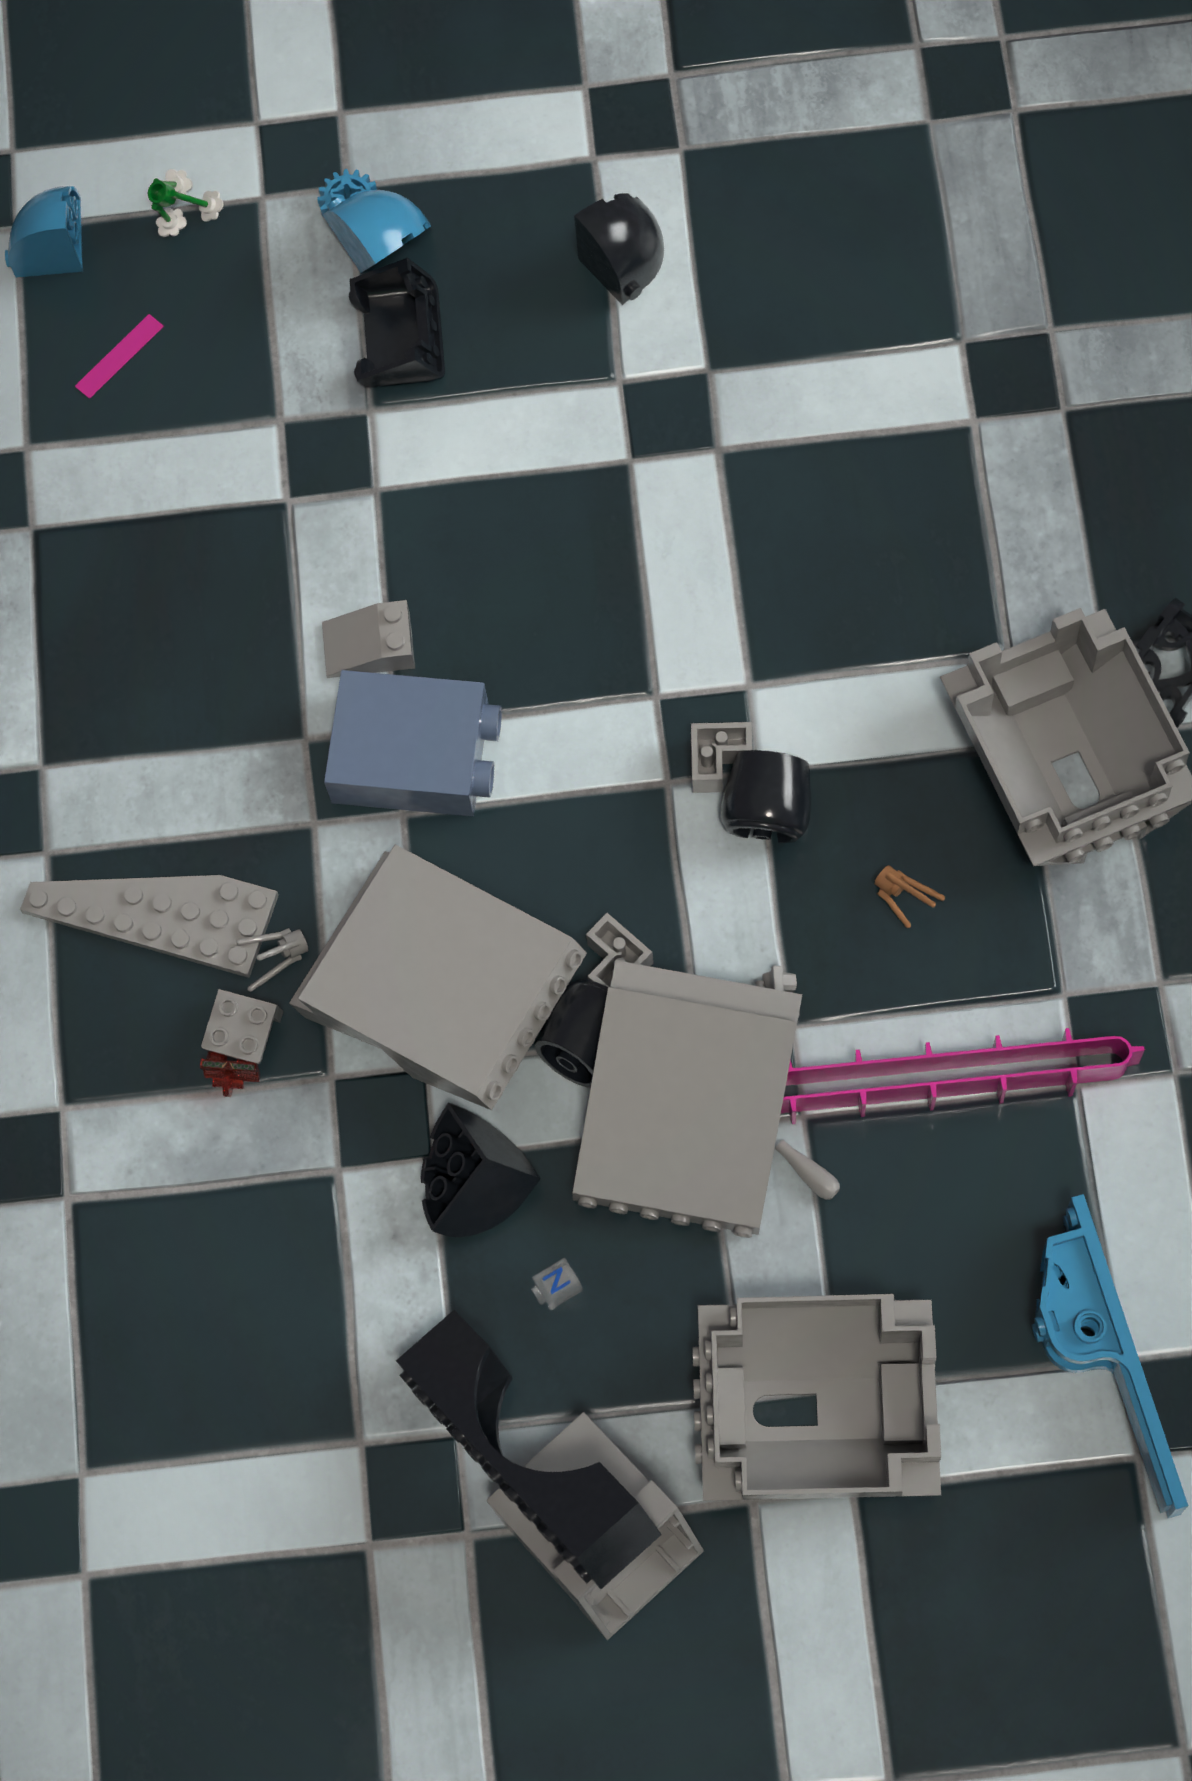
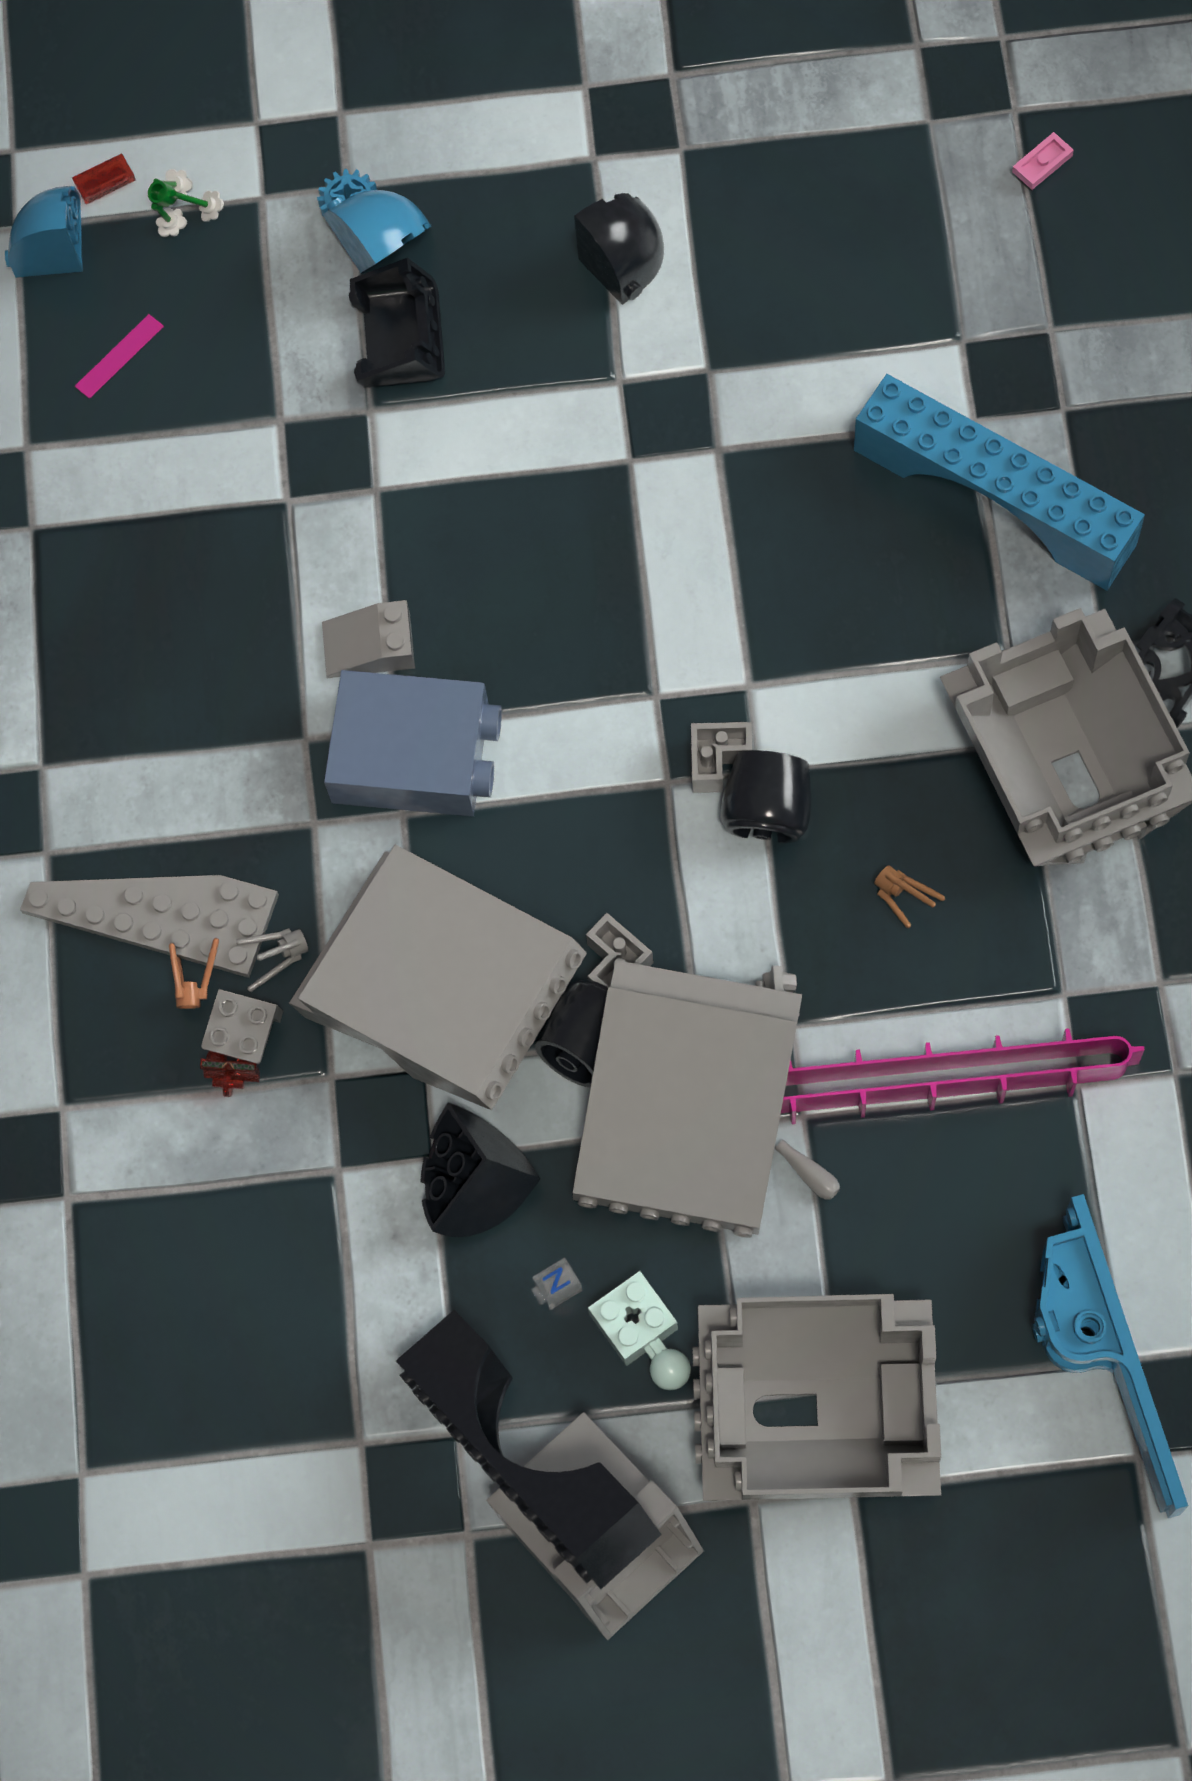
(103, 178): none -> clear red plate
(187, 993): none -> nougat plant
(668, 1367): none -> light aqua brick
(1042, 161): none -> bright pink plate
(1072, 518): none -> dark azure arch

